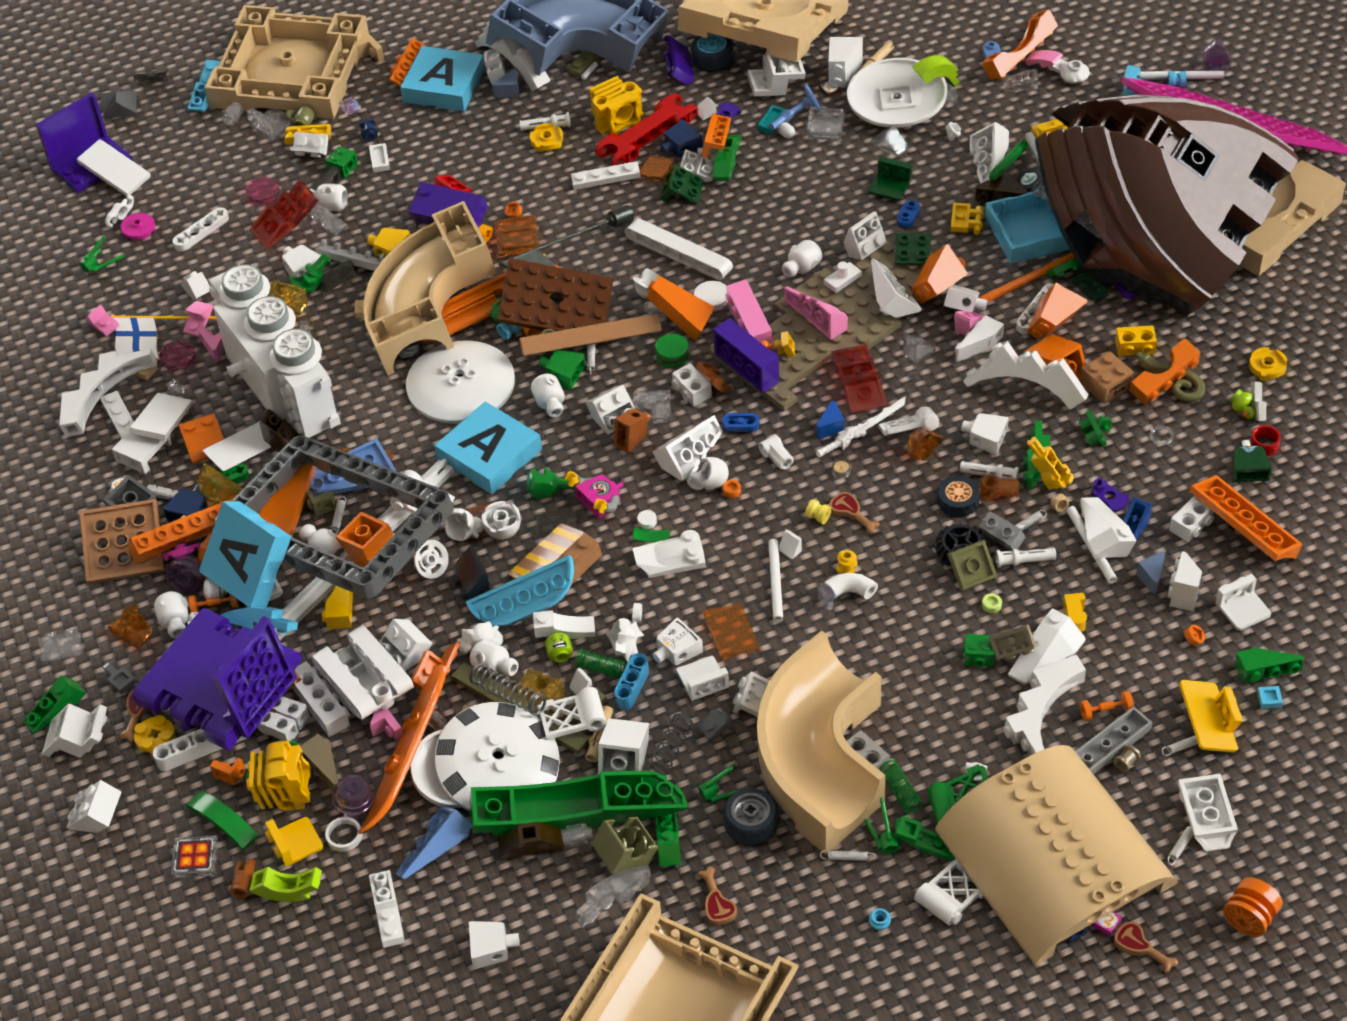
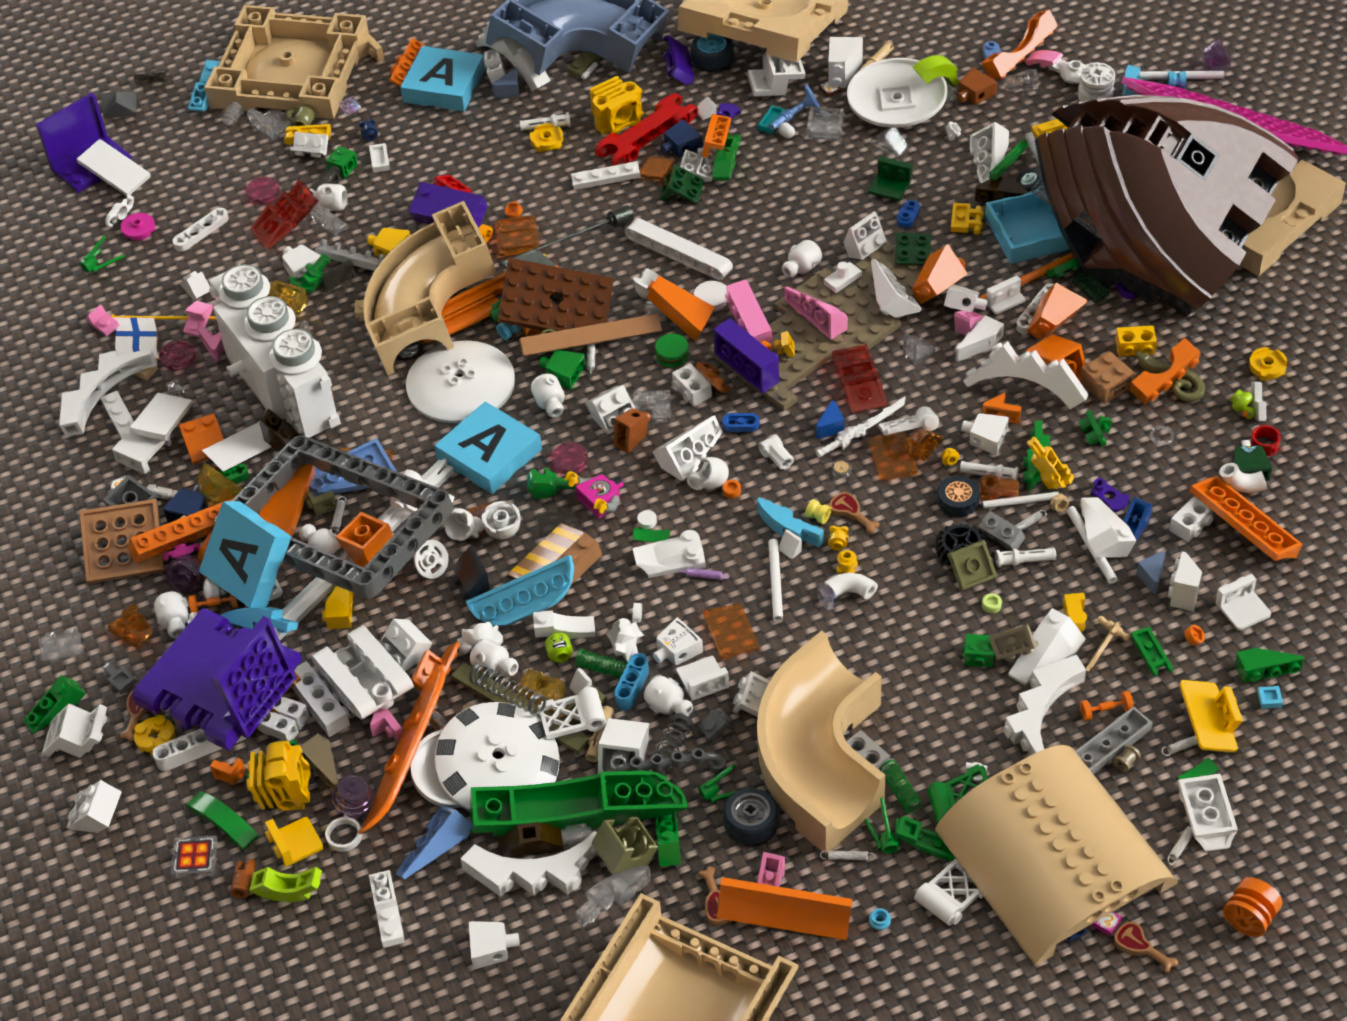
(501, 872): none -> white arch
(569, 458): none -> clear pink tile
(666, 697): none -> white piece
(716, 575): none -> lavender piece
(716, 761): none -> dark grey bar
(771, 869): none -> bright pink slope
(781, 518): none -> medium azure slope
(784, 908): none -> orange arch
(838, 537): none -> yellow brick
(892, 456): none -> clear orange piece
(949, 456): none -> yellow plate
(976, 87): none -> dark orange torso
(997, 407): none -> orange slope
(1005, 295): none -> white bracket
(1018, 500): none -> white bar
(1096, 81): none -> white wheel
(1114, 629): none -> tan piece
(1150, 650): none -> green hinge
(1205, 768): none -> green sticker
(1242, 481): none -> white cylinder

